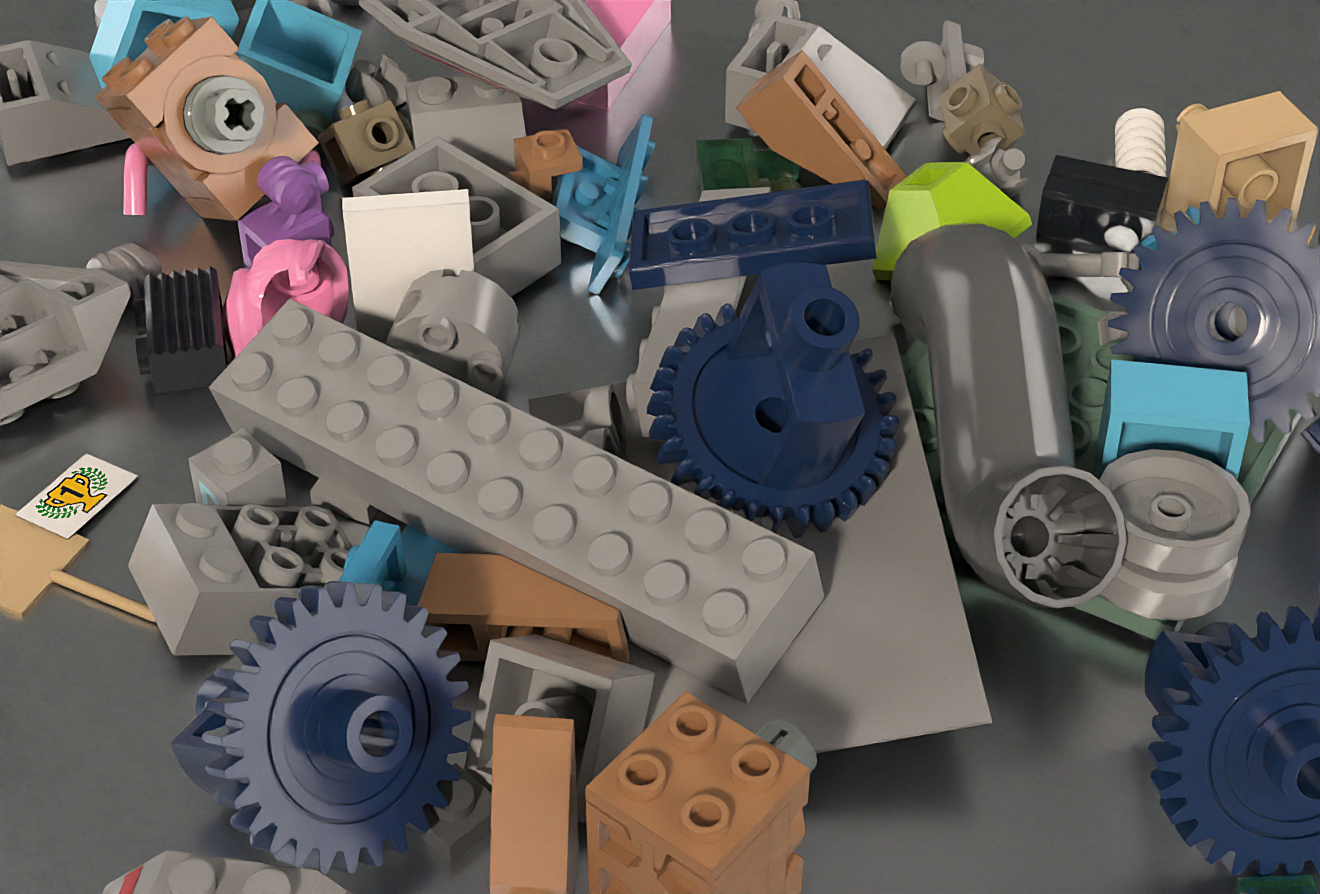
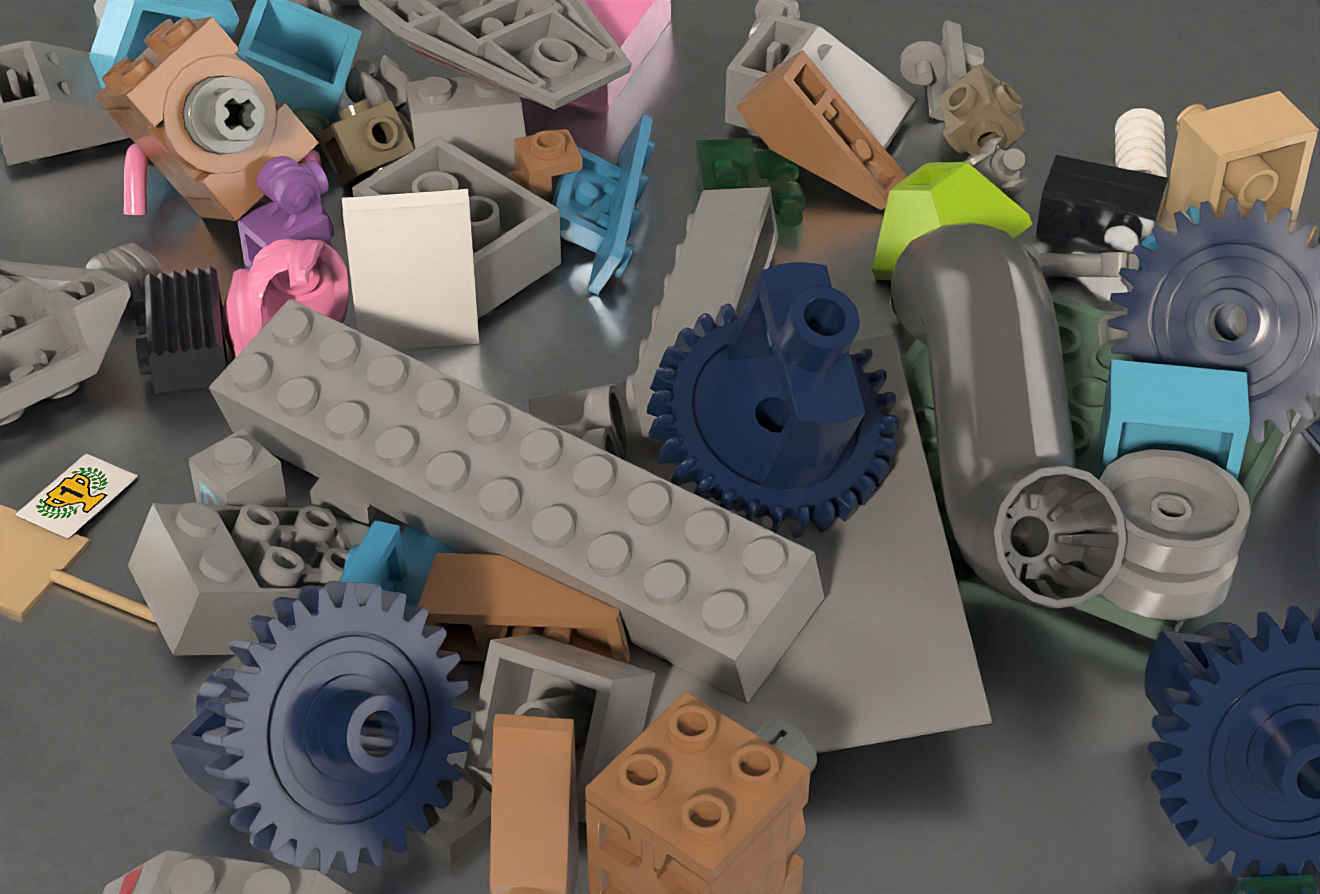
(459, 328): light grey brick -> none
(751, 234): dark blue tile -> none

